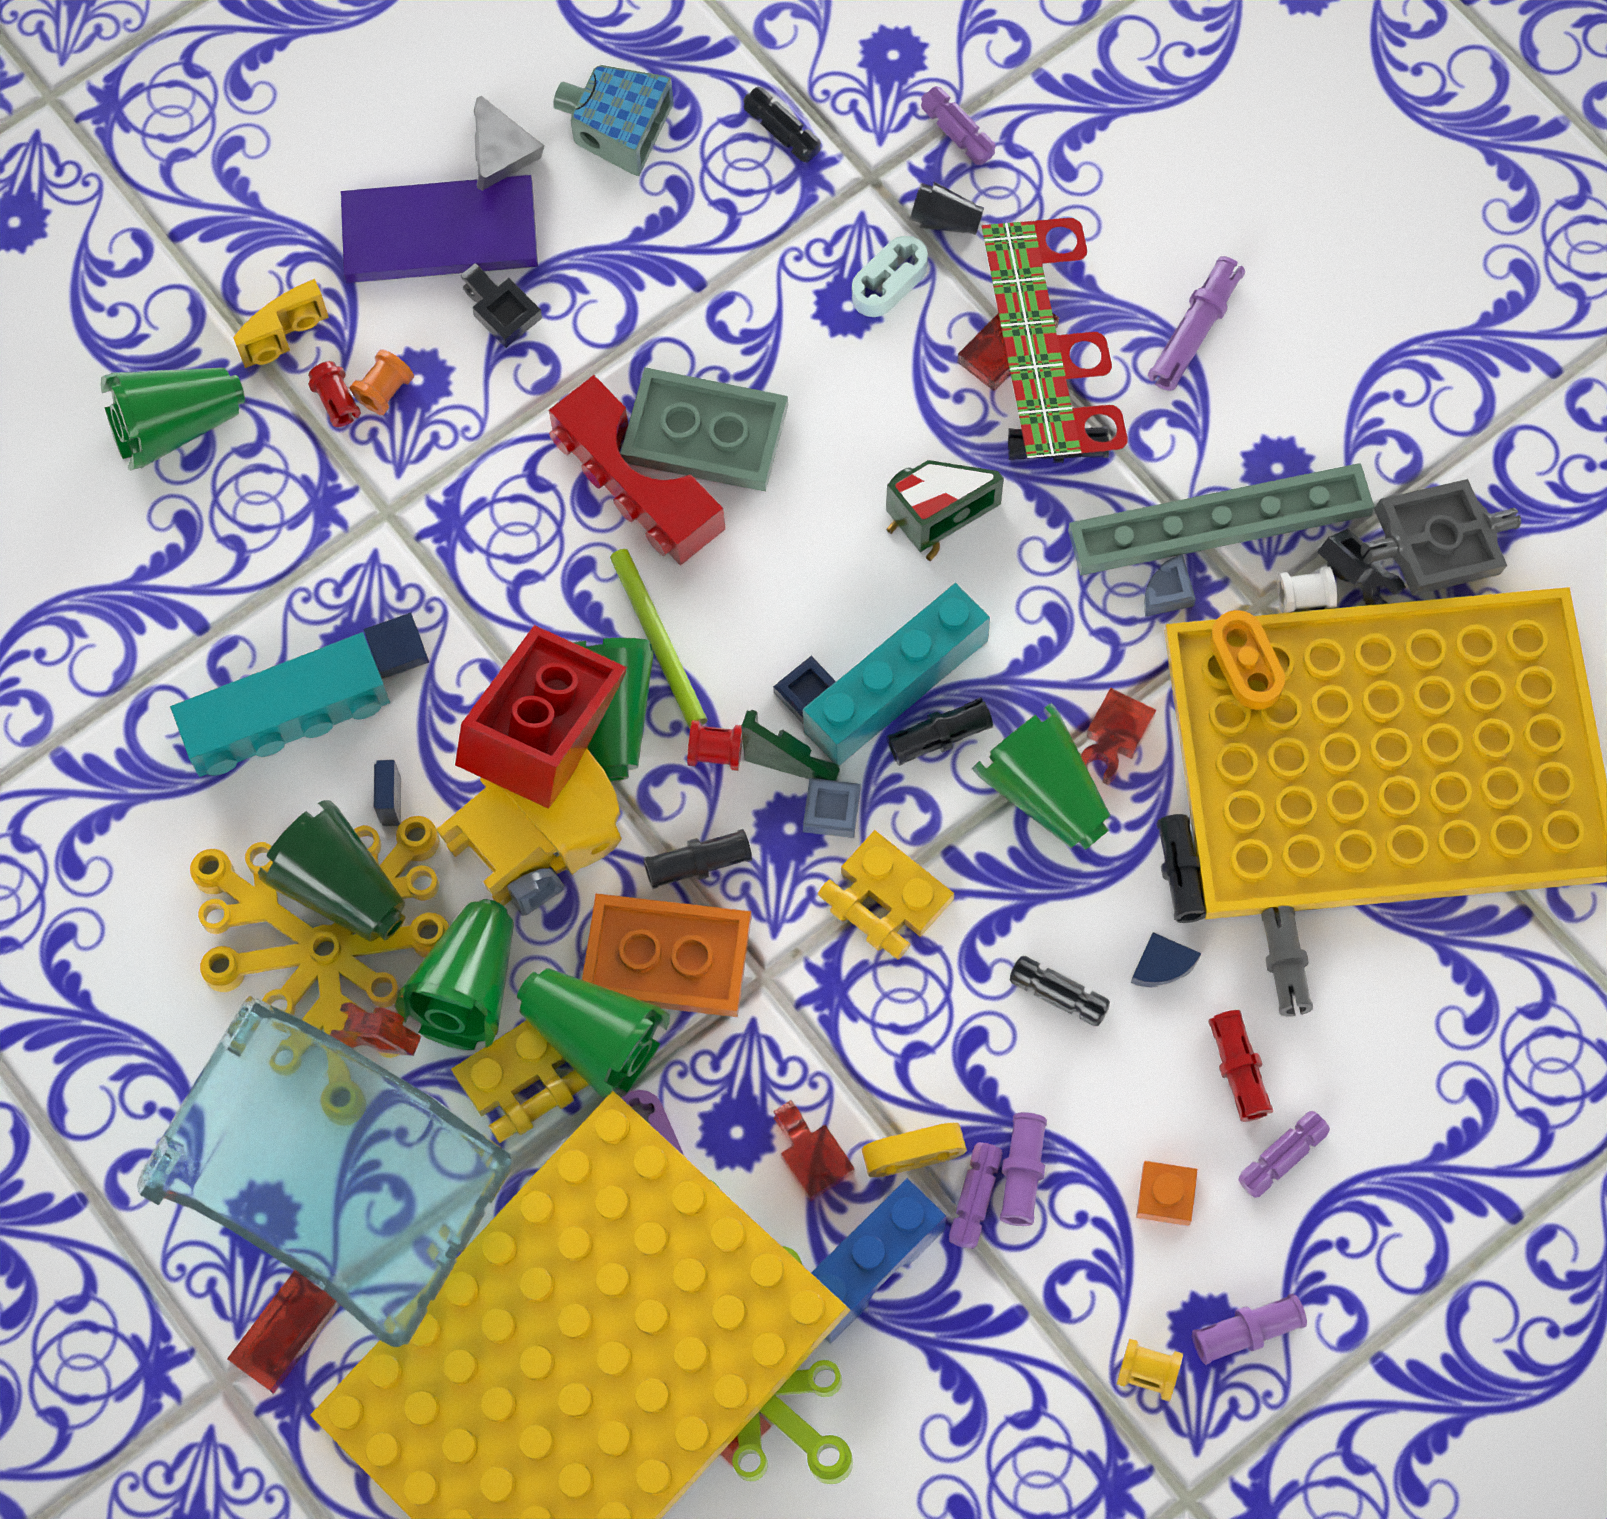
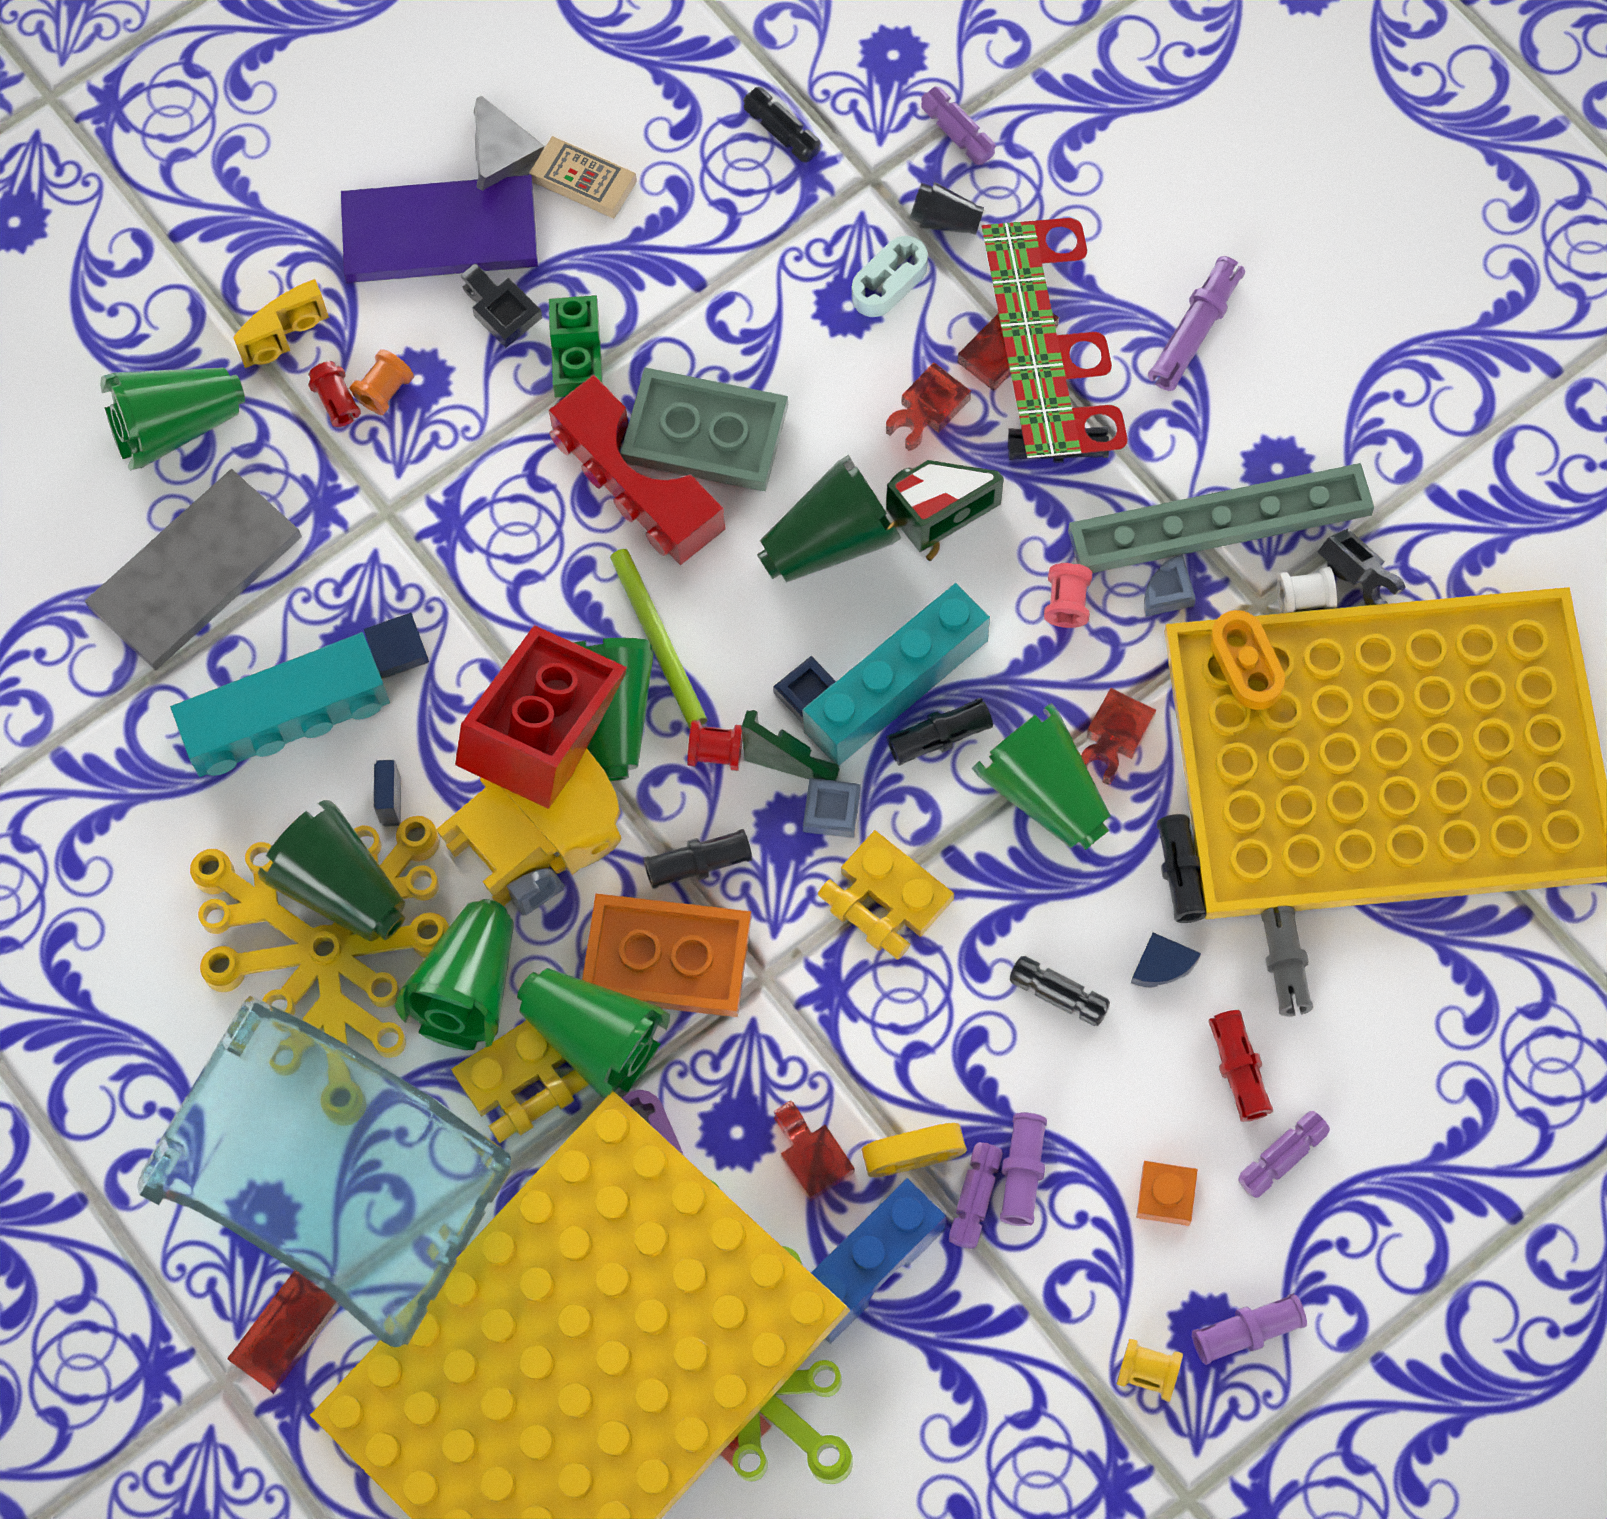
(193, 569): none -> flat silver tile
(379, 1030): clear red plate -> none
(574, 342): none -> green slope
(583, 177): none -> tan tile
(617, 114): torso -> none
(828, 526): none -> dark green cone
(929, 401): none -> clear red plate
(1068, 595): none -> coral bush
(1440, 536): dark grey plate -> none

